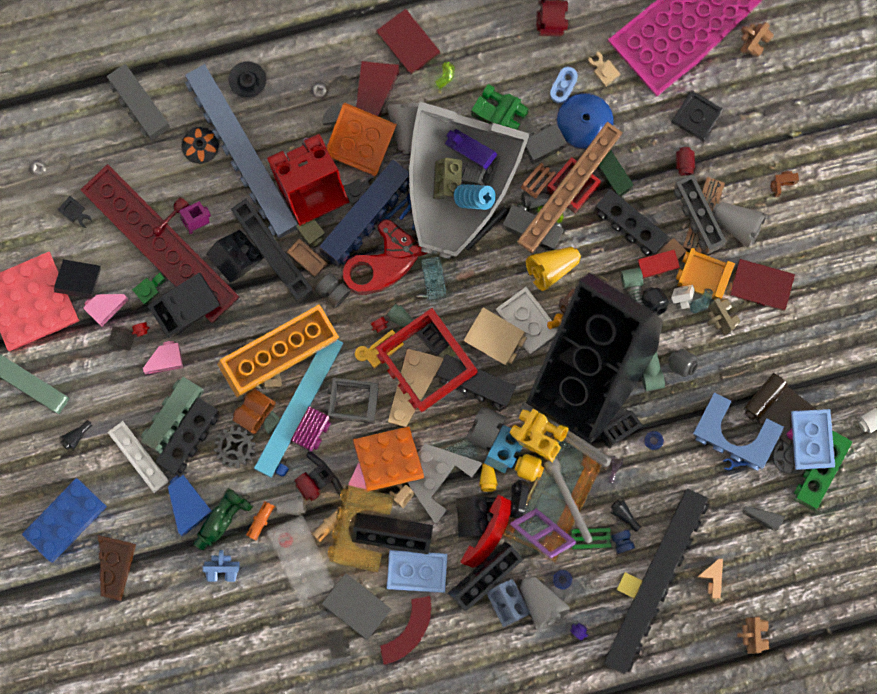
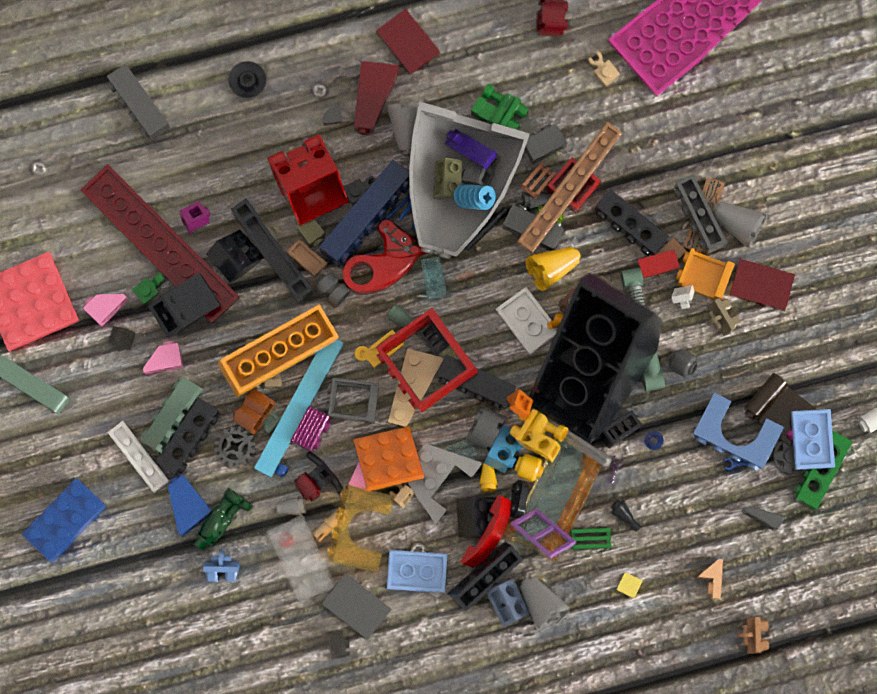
(72, 438): black cone -> none
(73, 210): black plate -> none
(77, 278): black tile -> none
(115, 564): reddish brown wing -> none
(140, 329): red plate -> none
(178, 205): dark red hinge -> none
(203, 153): black dish -> none
(241, 151): sand blue brick -> none
(260, 520): orange pin -> none
(360, 139): orange plate -> none
(379, 324): red plate -> none
(392, 533): black brick -> none
(412, 634): dark red tile -> none
(448, 75): clear neon green arm -> none
(496, 337): tan slope -> none
(520, 403): none -> orange bracket
(554, 469): light grey piece -> none
(563, 85): light blue plate -> none
(567, 575): clear blue plate -> none
(570, 119): blue dish -> none
(579, 631): dark purple plate -> none
(614, 175): dark green brick -> none
(623, 542): dark blue wheel -> none
(655, 300): black head -> none
(655, 582): black brick -> none
(685, 161): dark red brick -> none
(697, 115): black tile -> none
(703, 302): clear light blue arm -> none
(753, 35): medium nougat hips -> none
(784, 179): dark orange bracket -> none

